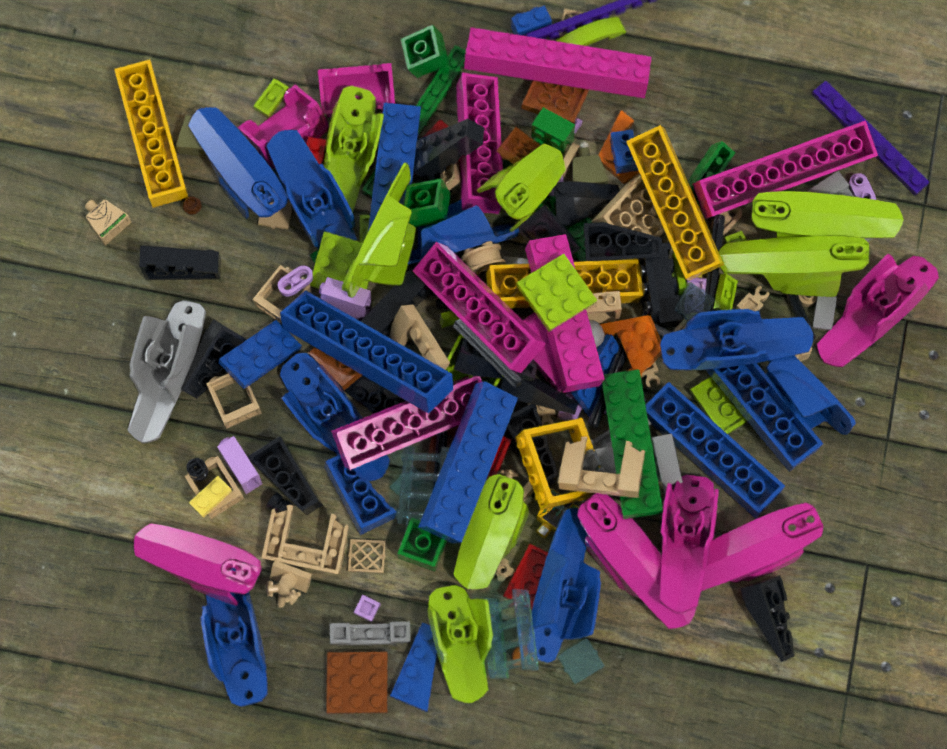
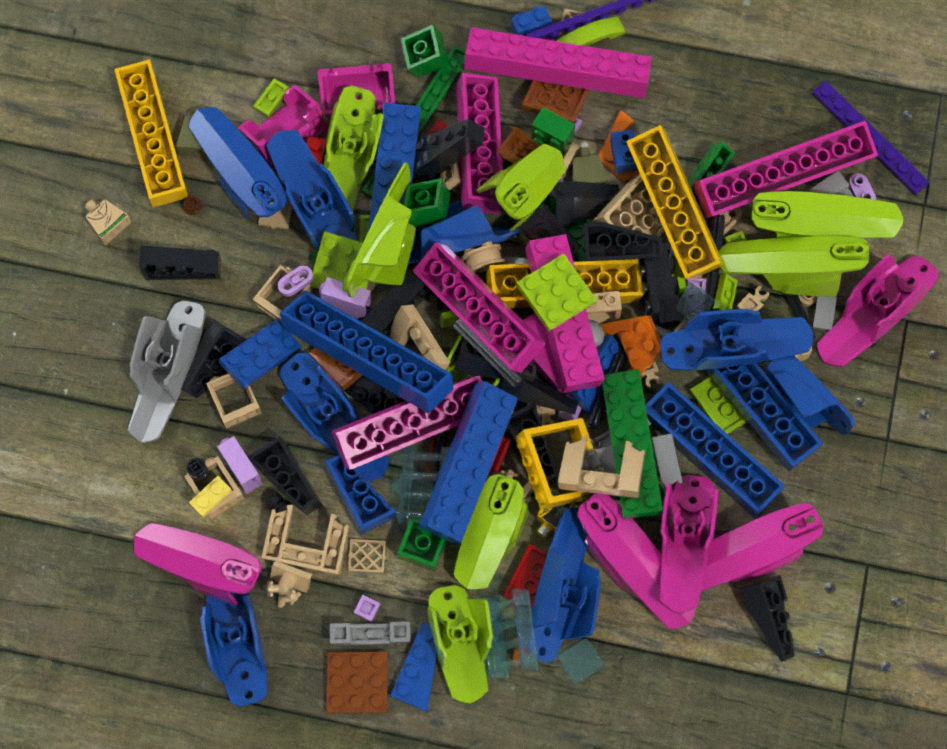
(501, 576): tan plate -> none

